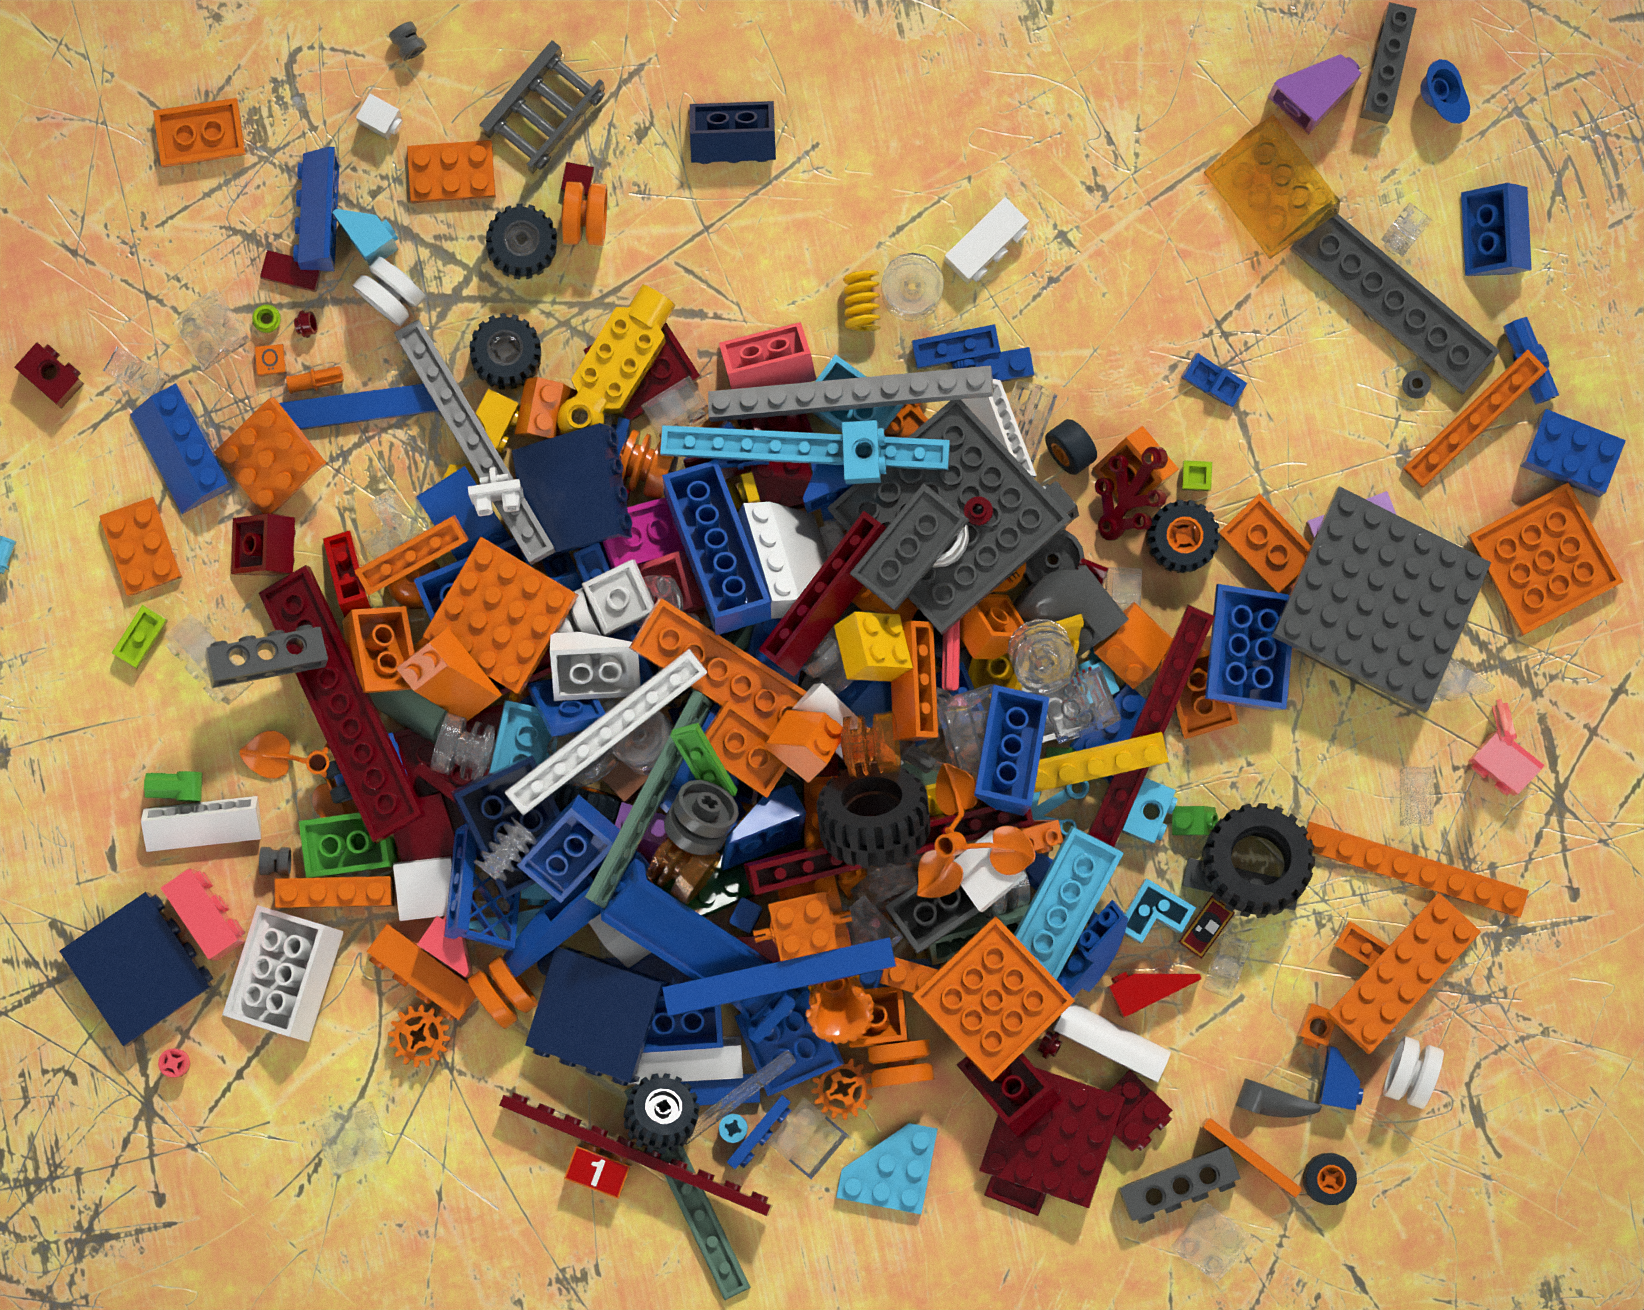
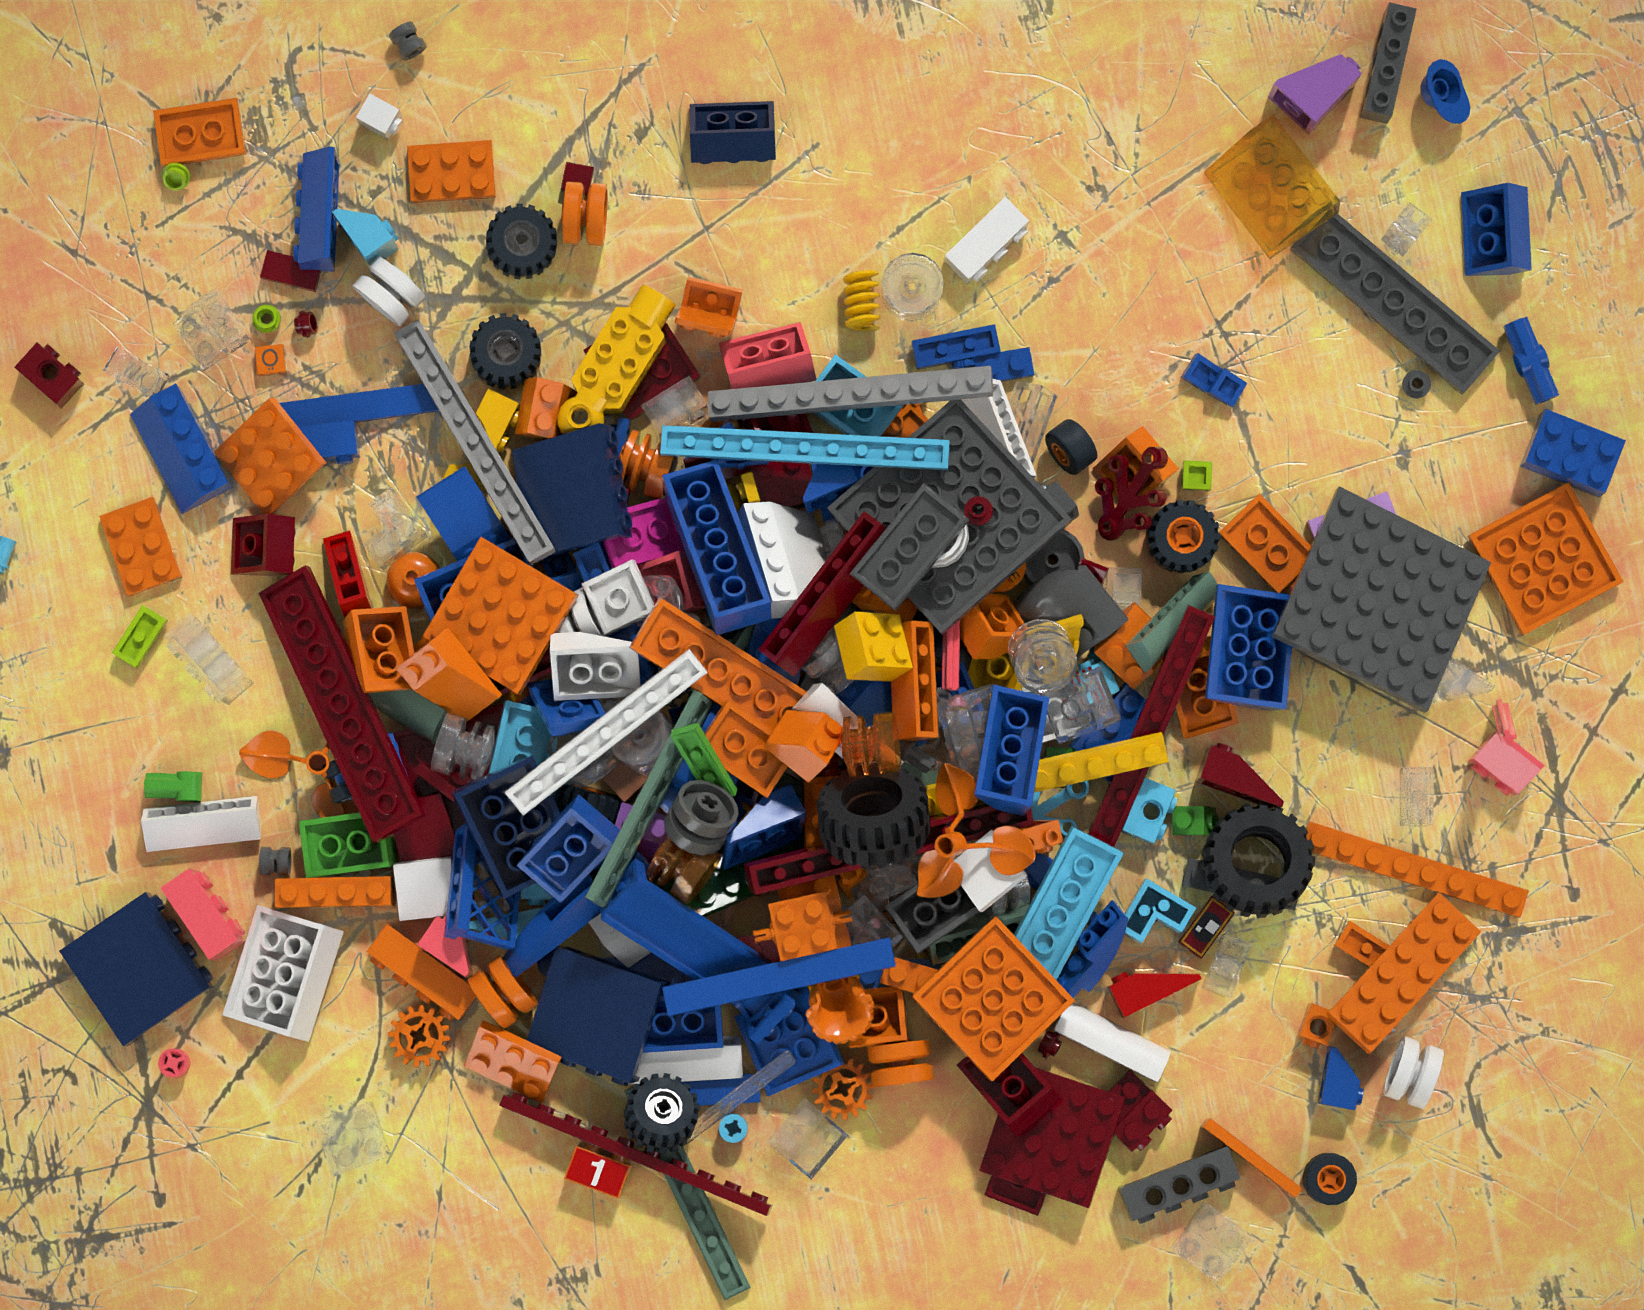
(175, 176): none -> lime plate
(224, 672): dark grey brick -> none
(314, 379): orange axle -> none
(334, 440): none -> blue brick
(411, 555): orange plate -> none
(495, 489): white hips -> none
(506, 851): clear piece -> none
(512, 1061): none -> orange plate
(532, 81): dark grey fence -> none
(709, 307): none -> orange bracket
(746, 915): blue slope -> none
(760, 1133): blue plate -> none
(855, 436): medium azure brick -> none
(892, 1172): medium azure plate -> none
(1159, 631): none -> sand green brick
(1232, 775): none -> dark red slope
(1273, 1102): dark grey piece -> none
(1475, 418): orange tile -> none

